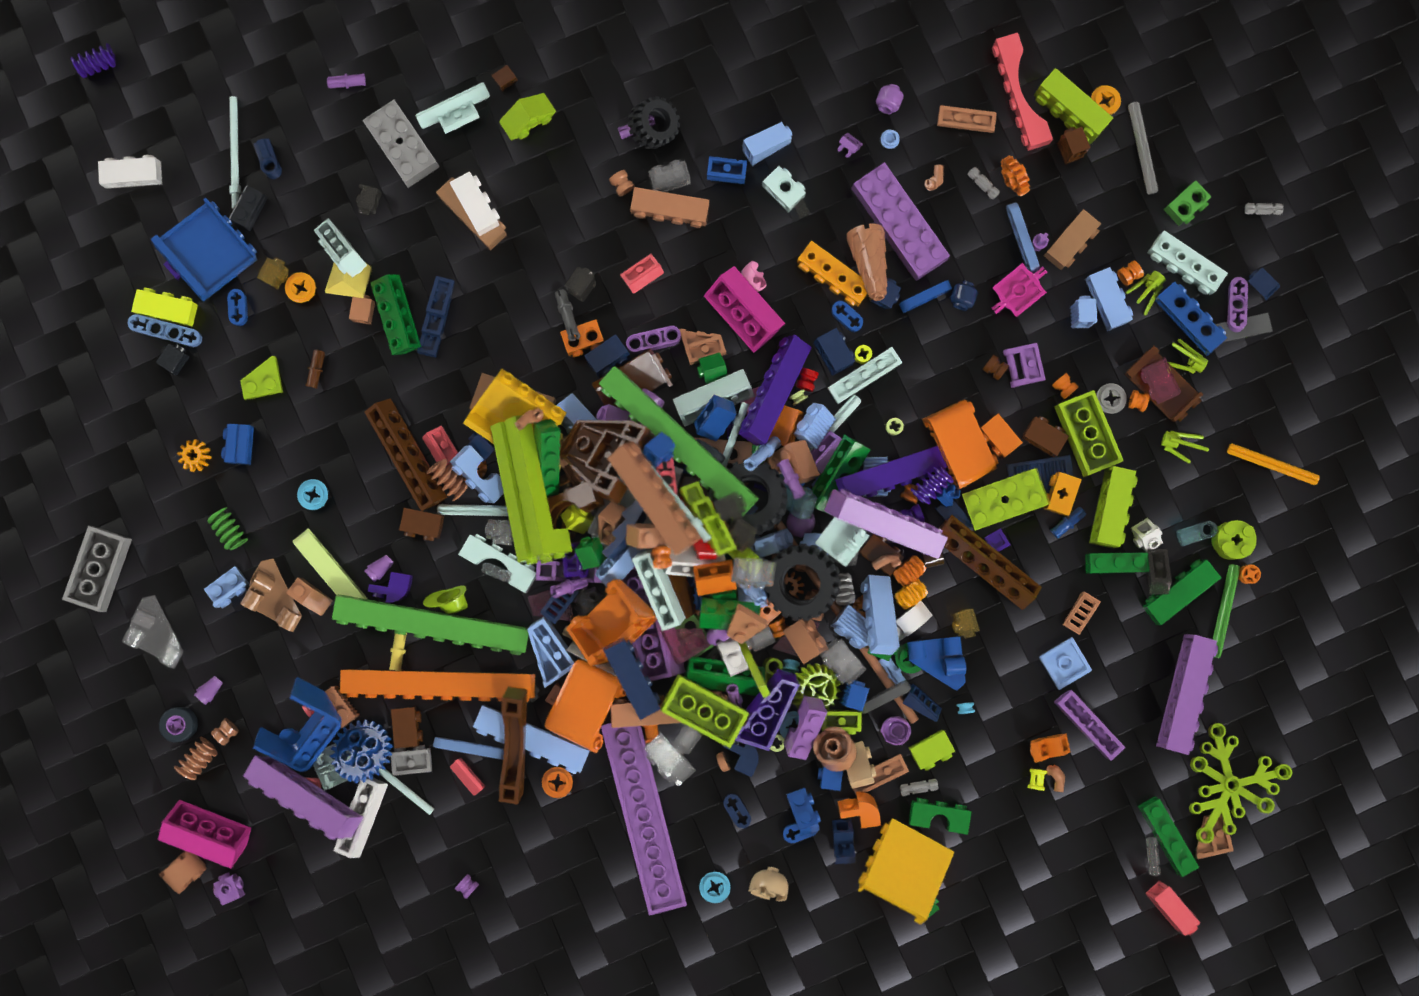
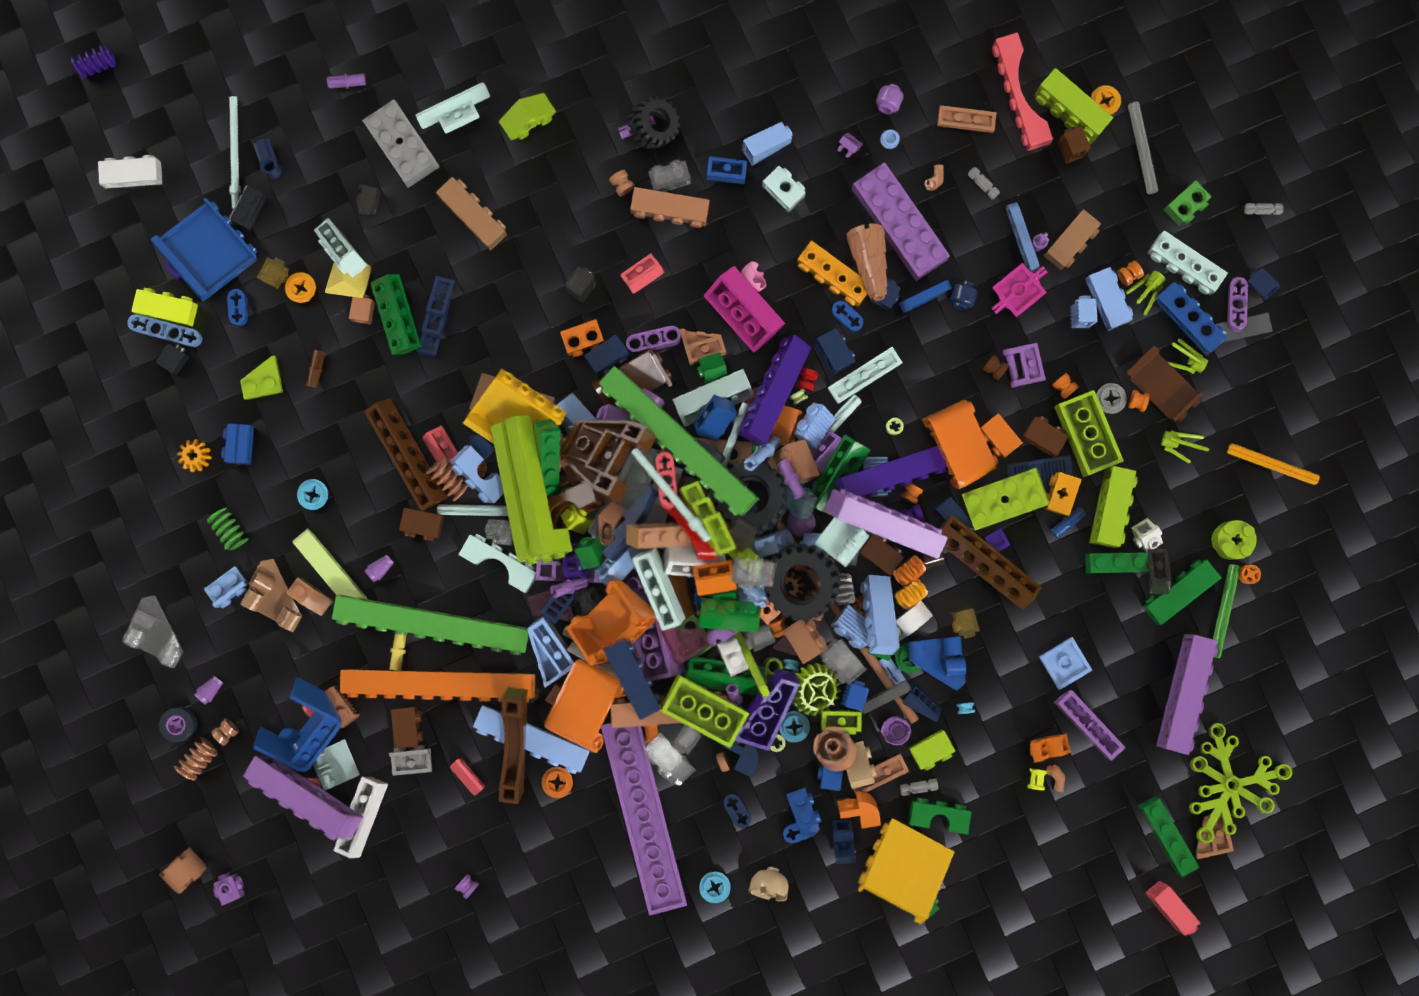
(86, 584): light grey brick -> none
(204, 833): dark pink brick -> none
(347, 746): blue gear -> none
(397, 590): dark purple brick -> none
(406, 791): light aqua bar -> none
(448, 600): lime piece -> none
(468, 747): medium blue beam -> none
(475, 203): white brick -> none
(496, 572): clear axle -> none
(504, 78): reddish brown slope -> none
(528, 417): nougat arm -> none
(565, 309): dark grey pin -> none
(654, 497): nougat brick -> none
(659, 449): blue brick -> none
(661, 557): orange wheel -> none
(731, 507): clear smoke brick -> none
(745, 624): nougat wing -> none
(801, 739): medium lavender arch -> none
(865, 349): neon yellow bush -> none
(885, 559): nougat arm -> none
(932, 485): dark purple piece -> none
(948, 495): blue tile -> none
(1015, 175): orange gear -> none
(1095, 603): nougat slope -> none
(1153, 856): clear axle -> none
(1160, 380): clear pink brick -> none
(1195, 533): clear light blue piece -> none

